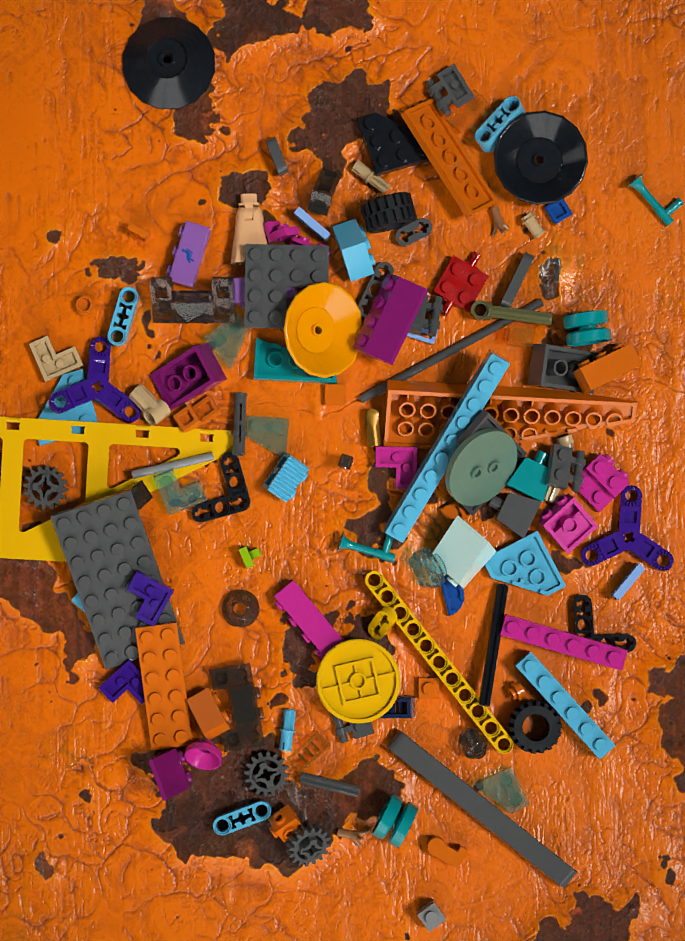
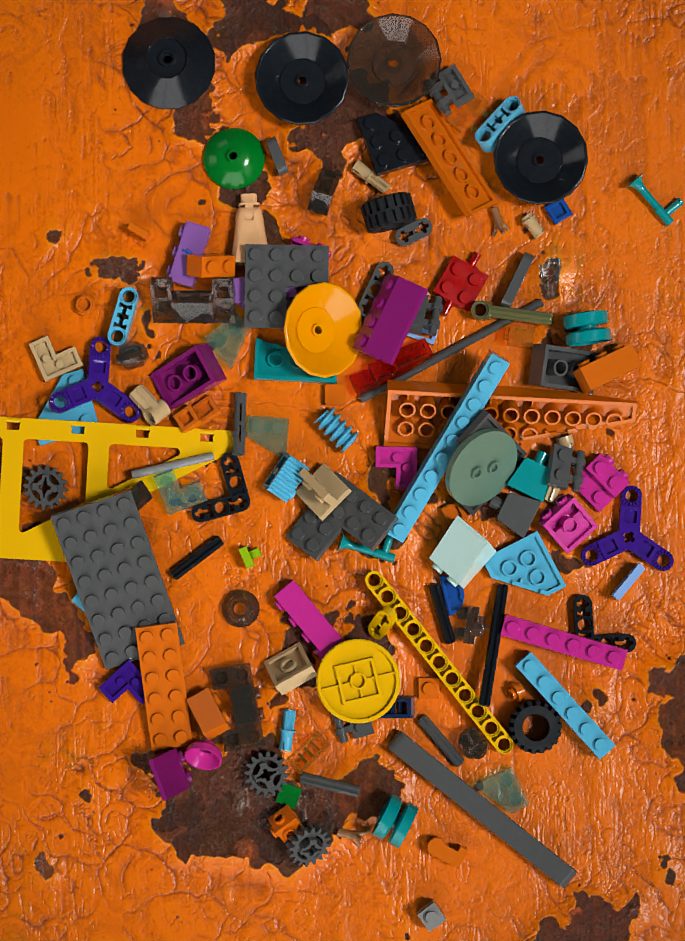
(132, 355): none -> clear smoke head
(154, 594): dark purple plate -> none
(196, 557): none -> black axle
(210, 265): none -> orange brick
(238, 172): none -> green dish
(239, 823): medium azure beam -> none
(278, 233): dark pink bracket -> none
(289, 795): none -> green tile
(290, 668): none -> tan bracket
(298, 57): none -> black dish
(313, 225): light blue tile -> none
(322, 490): none -> tan bracket
(337, 429): none -> medium azure piece
(345, 462): clear smoke bar -> none
(354, 249): medium azure brick -> none
(355, 514): none -> dark grey plate
(372, 428): pearl gold bar -> none
(379, 372): none -> clear red slope
(396, 39): none -> clear smoke dish
(422, 561): clear light blue plate -> none
(441, 740): none -> dark grey axle
(442, 614): none -> black axle
(474, 624): none -> clear smoke hips

